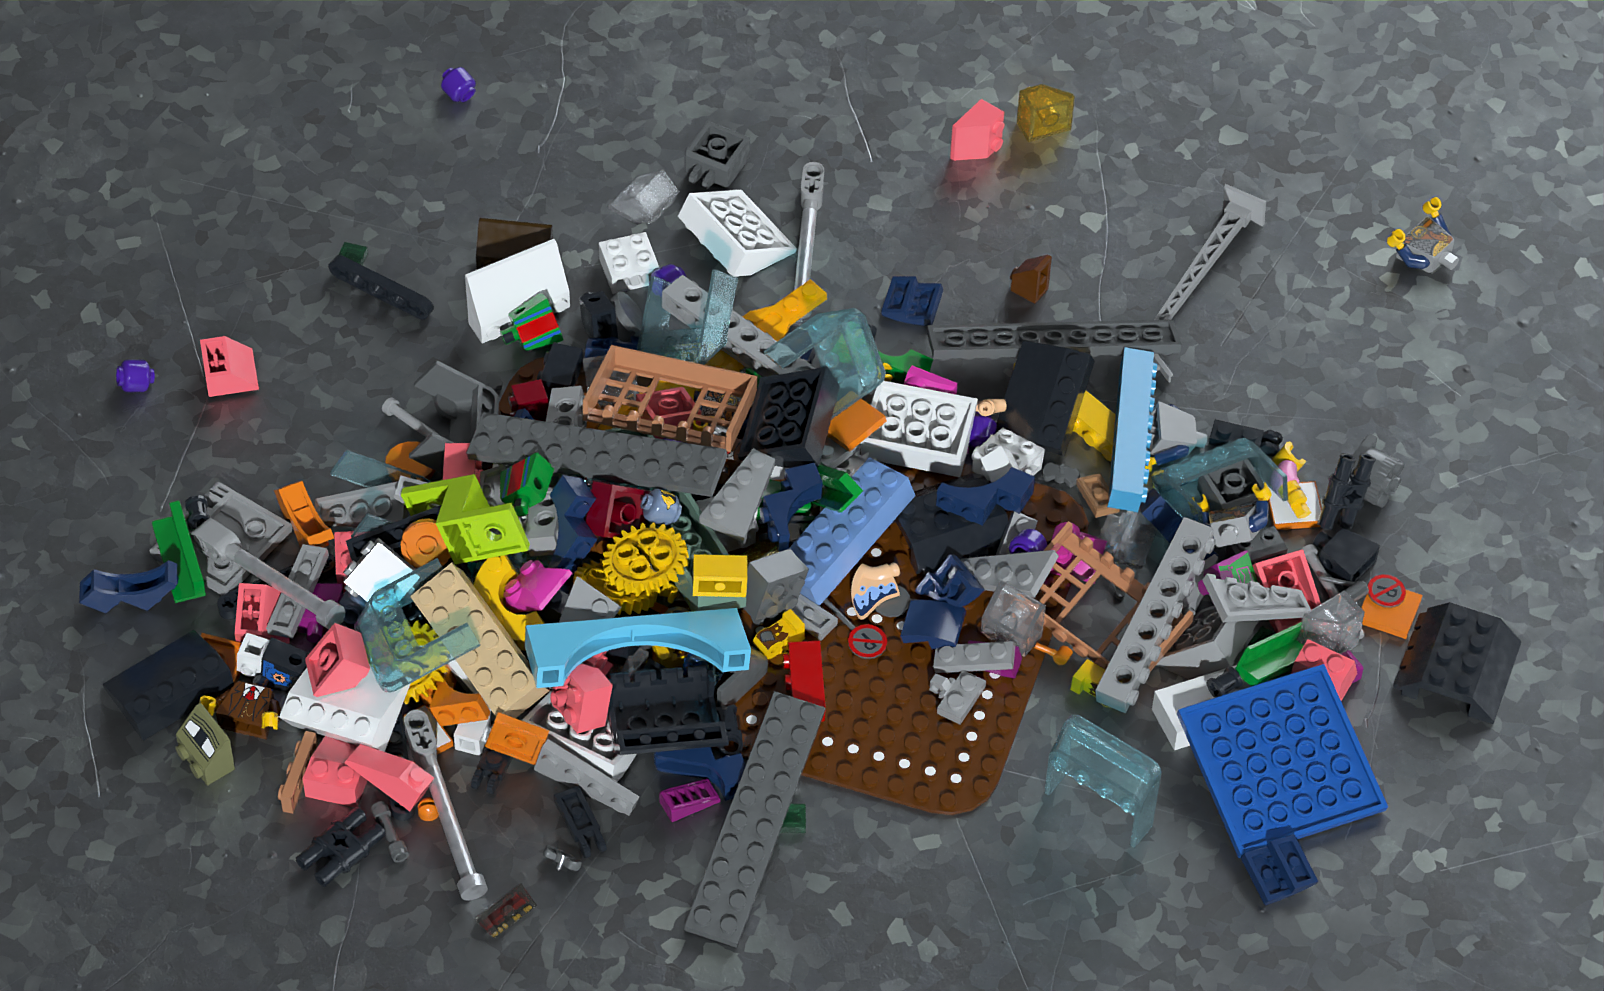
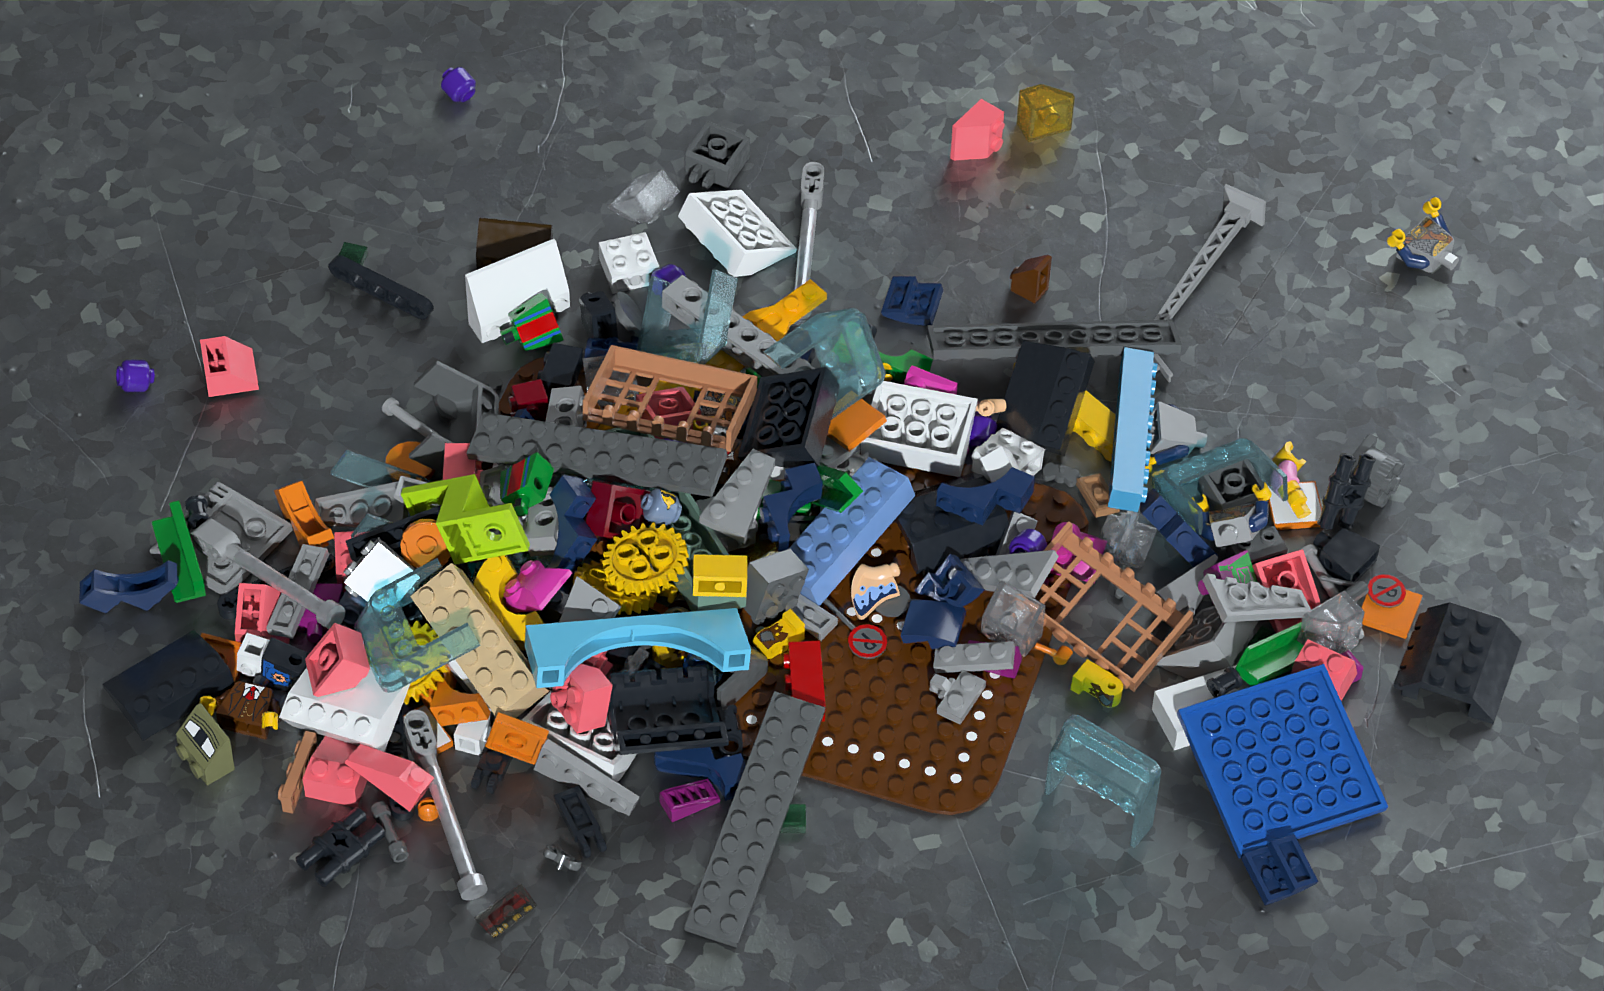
(1188, 536): light grey brick -> none
(1226, 432): black hinge -> none

